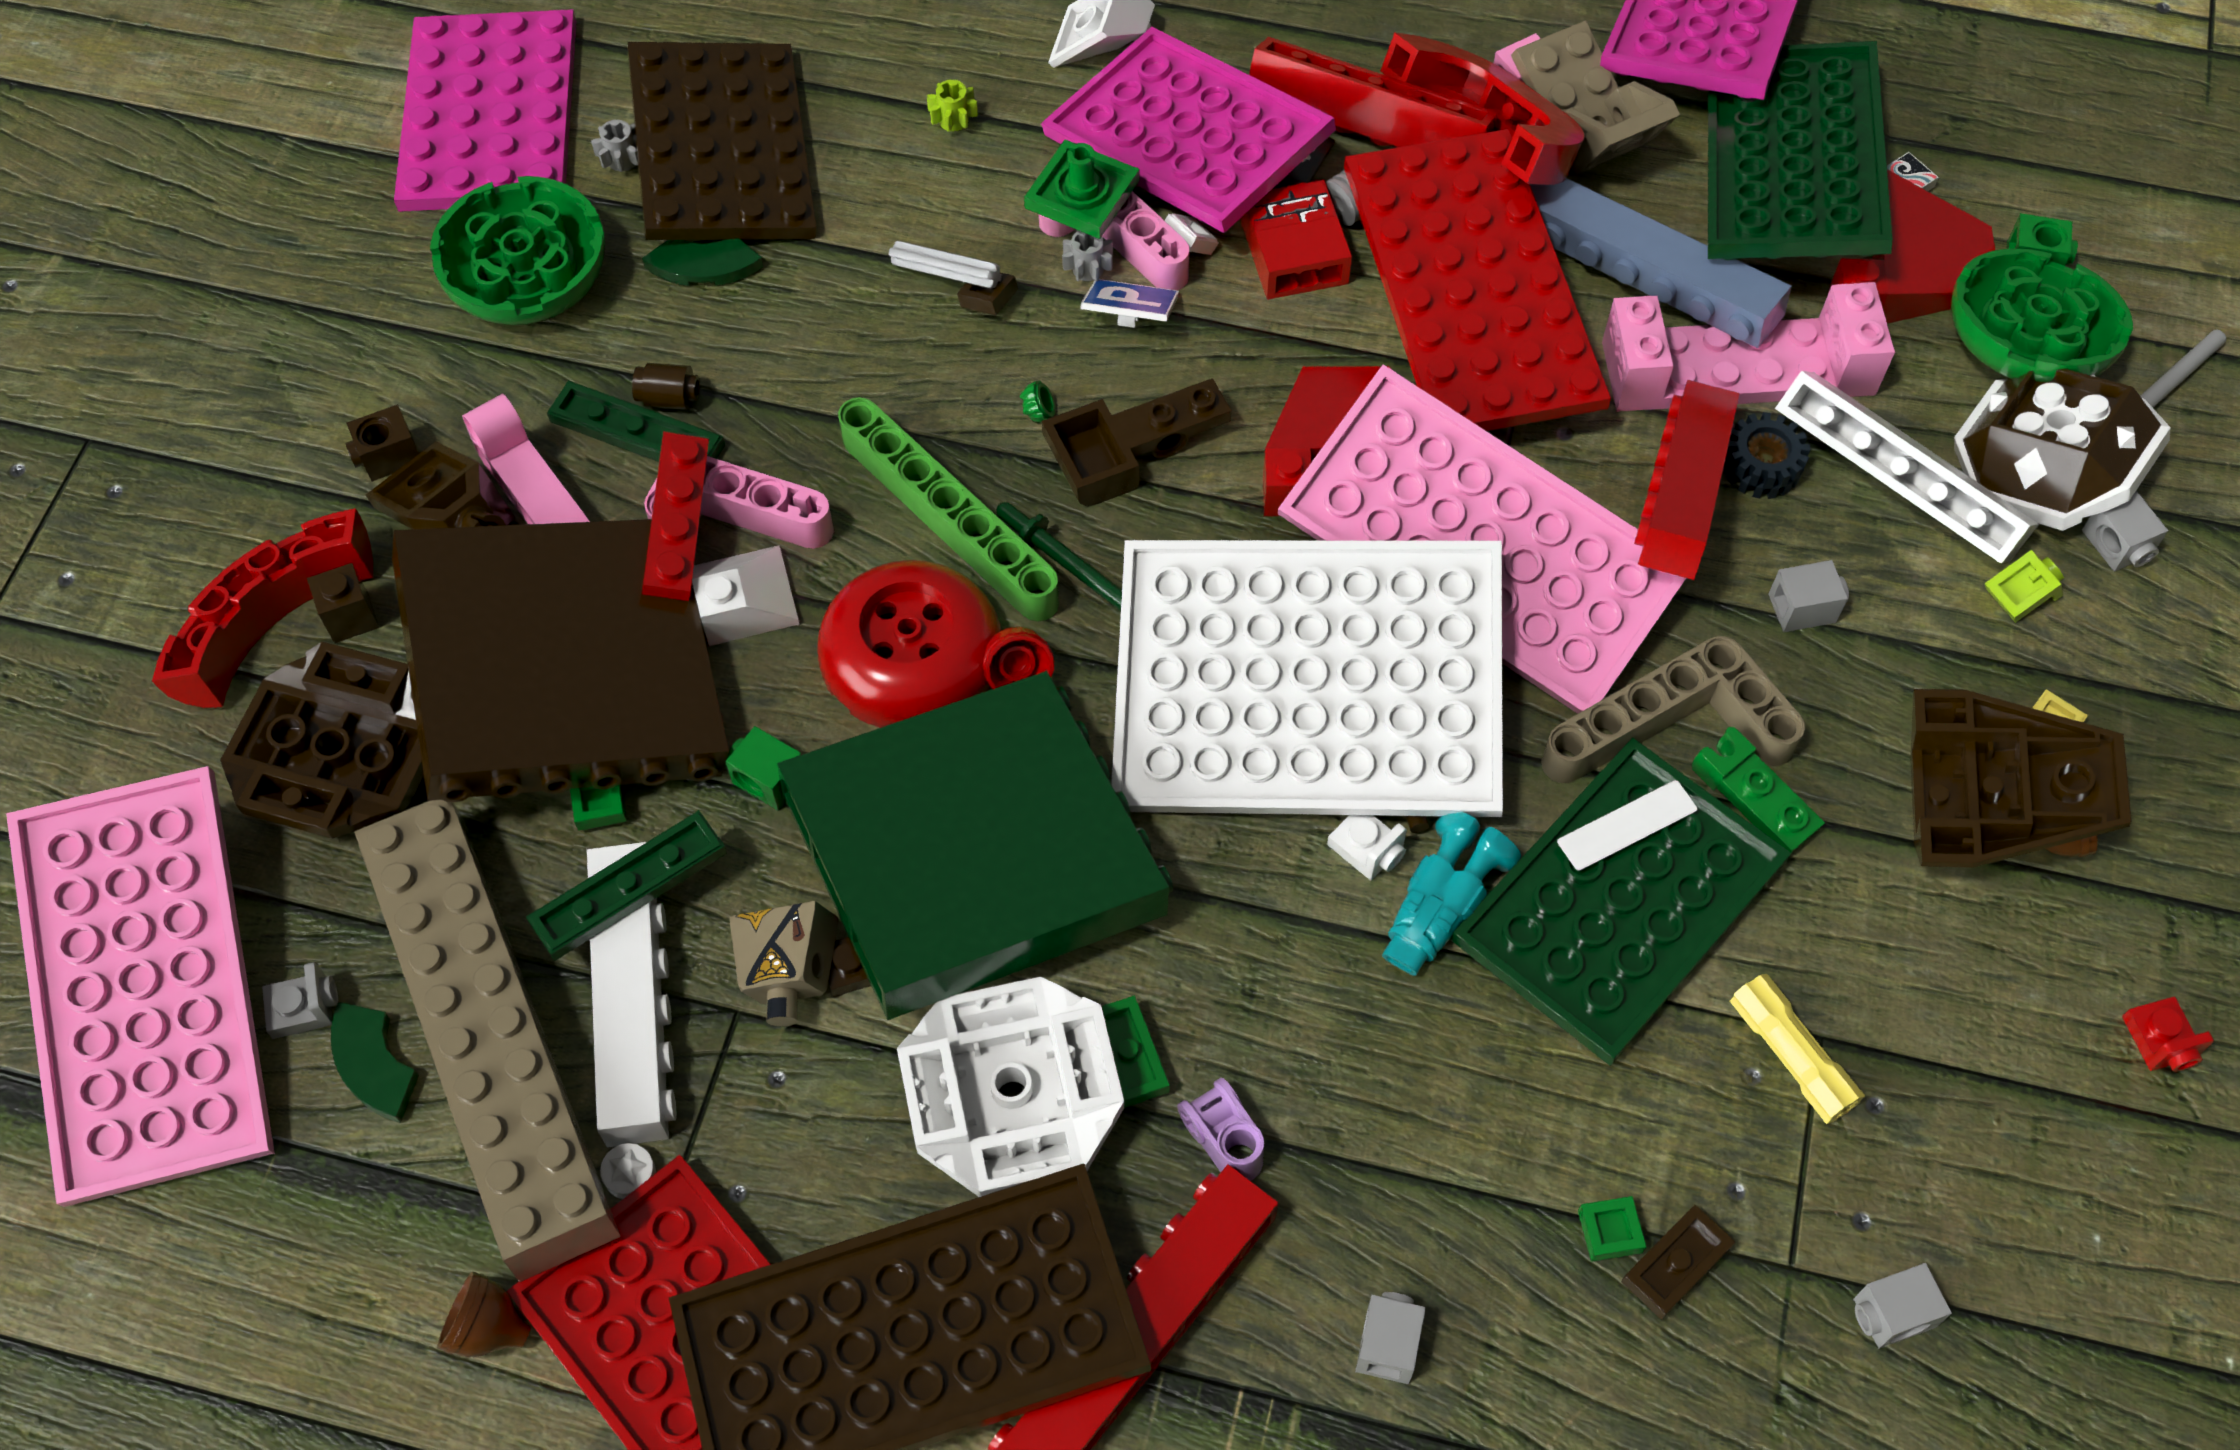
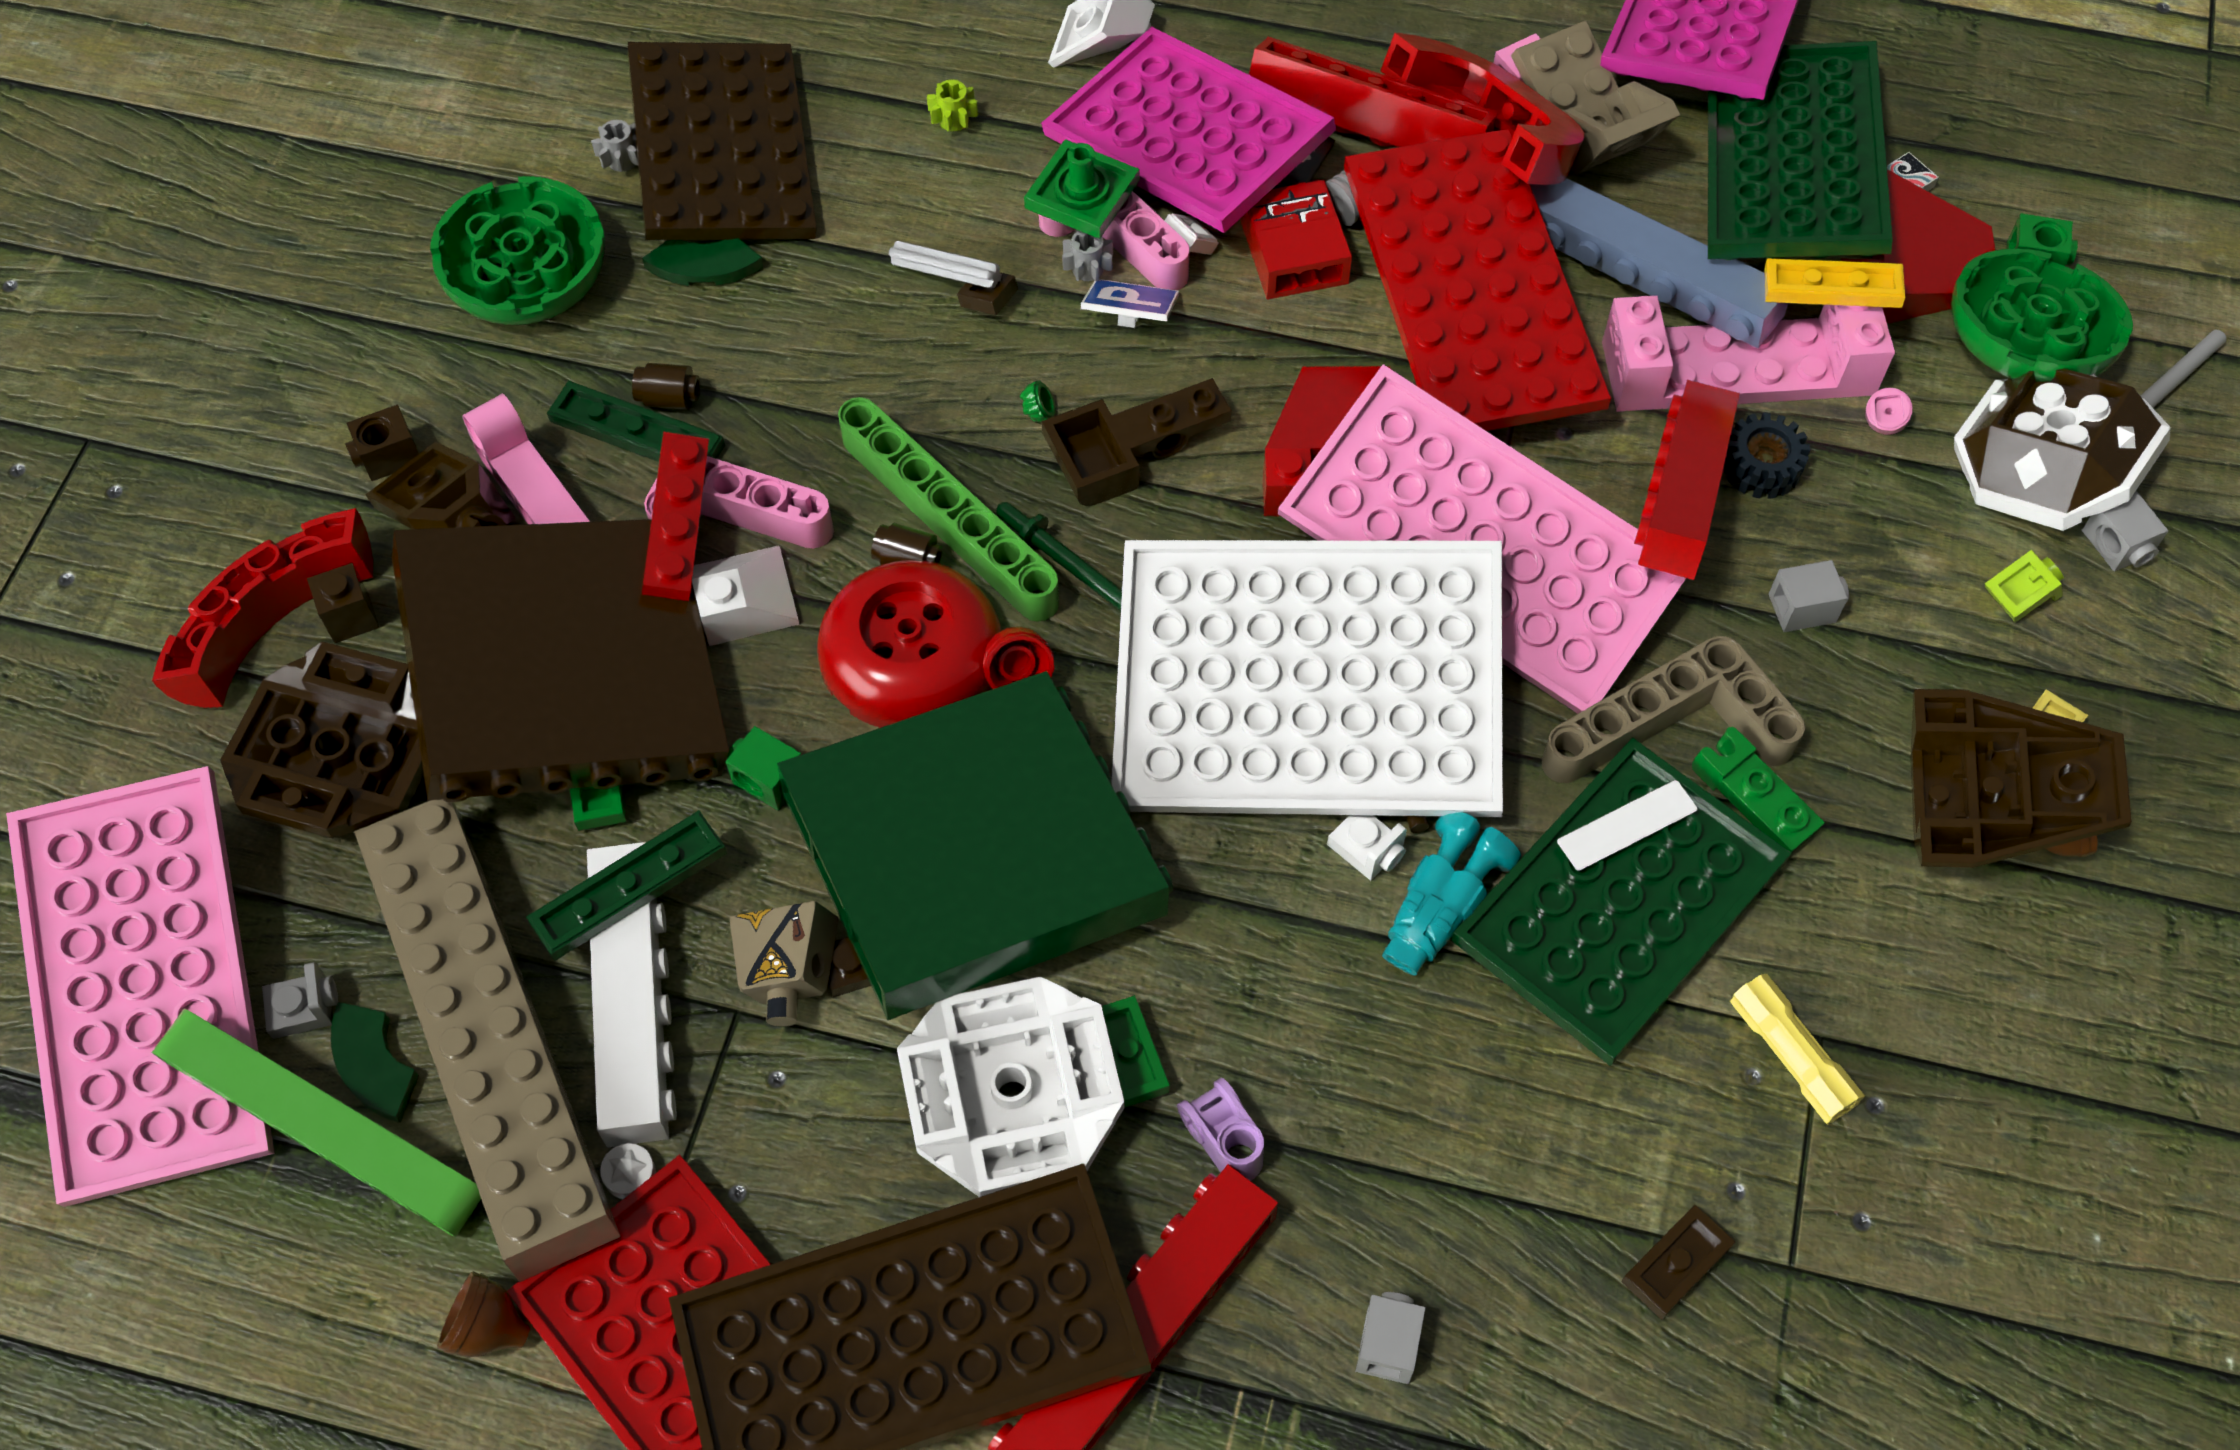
(319, 1122): none -> bright green beam
(484, 104): dark pink plate -> none
(904, 543): none -> dark brown brick
(1611, 1228): green plate -> none
(1834, 283): none -> yellow tile
(1888, 411): none -> bright pink tile
(1901, 1306): light grey brick -> none
(1907, 466): white brick -> none
(2166, 1035): red bracket -> none

